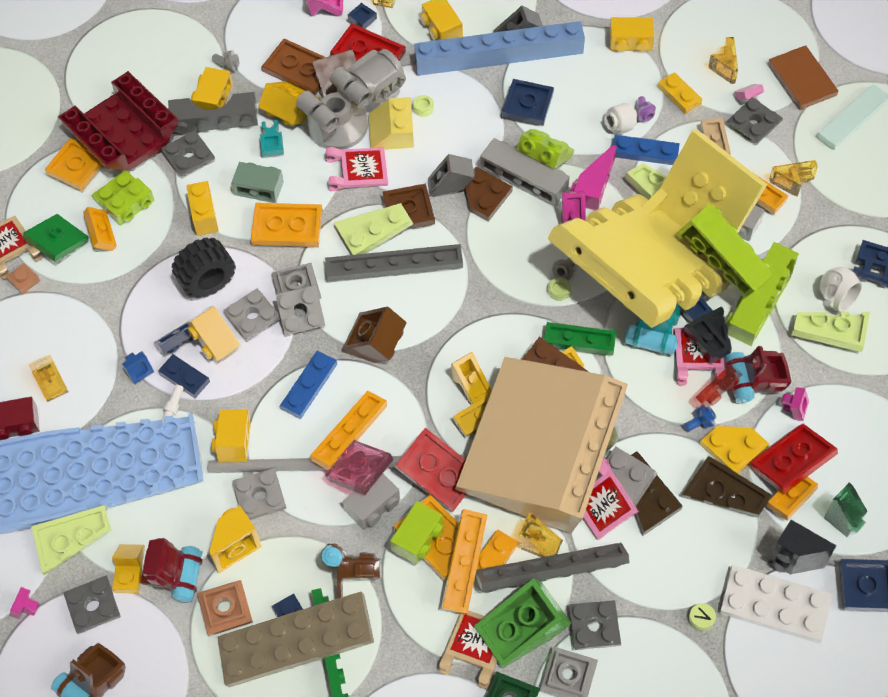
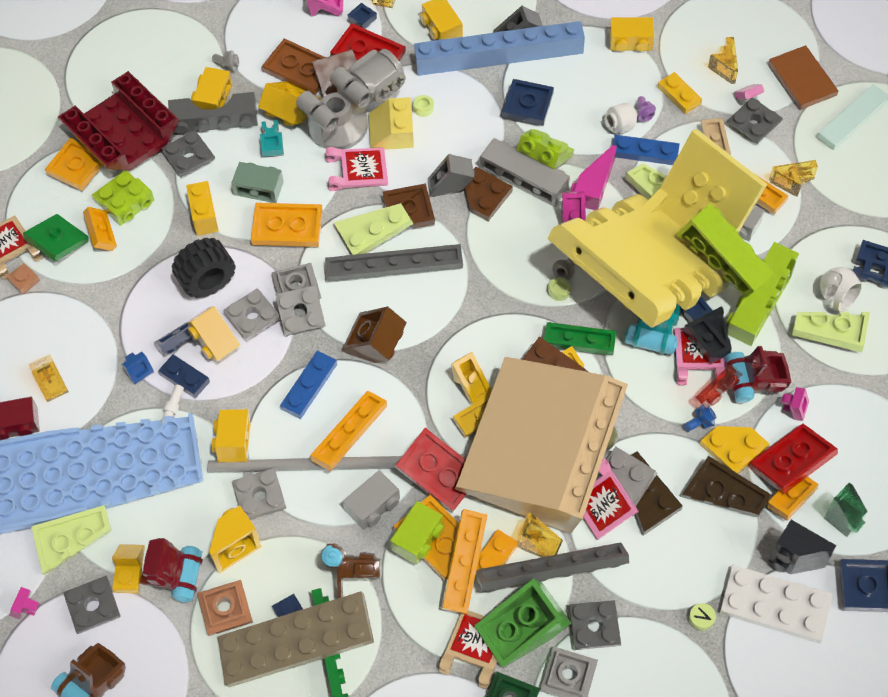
(359, 467): clear pink plate -> none

